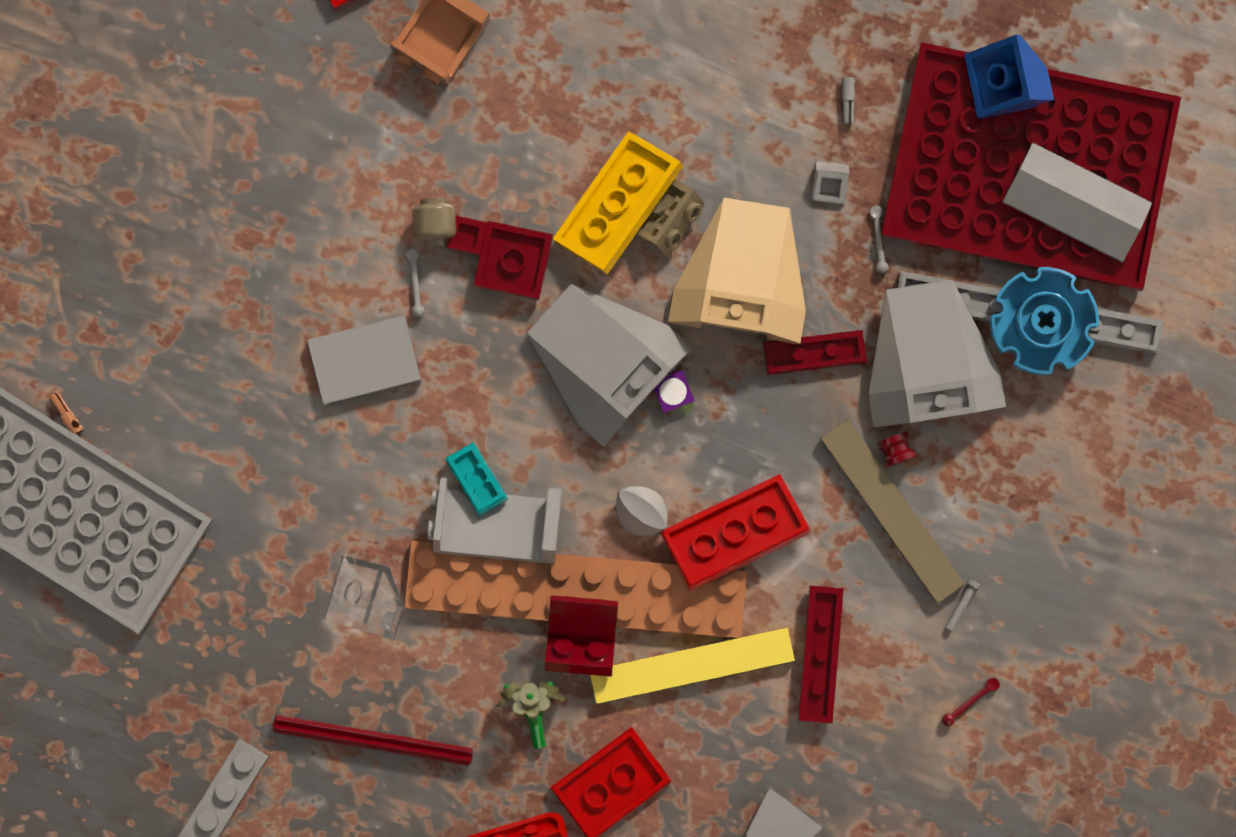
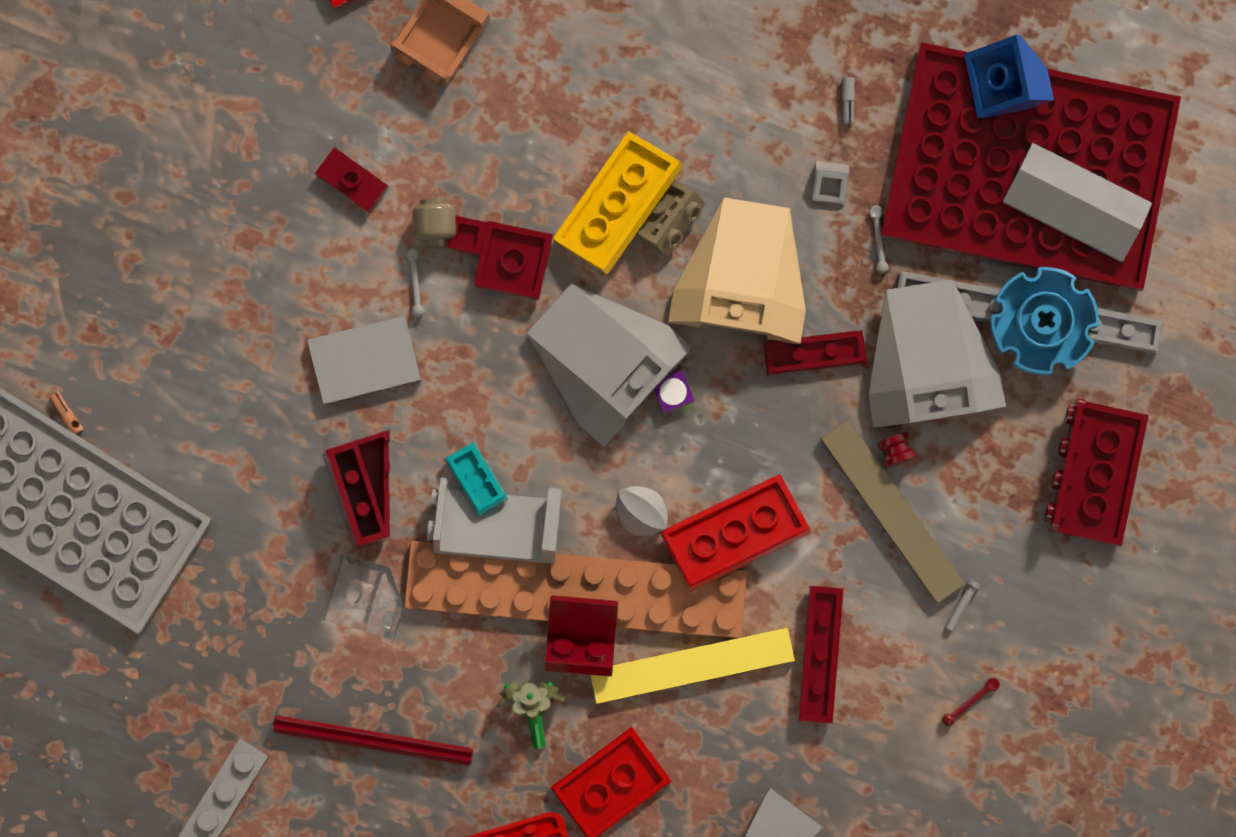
(351, 180): none -> dark red plate
(361, 487): none -> dark red wedge
(1096, 472): none -> dark red bracket

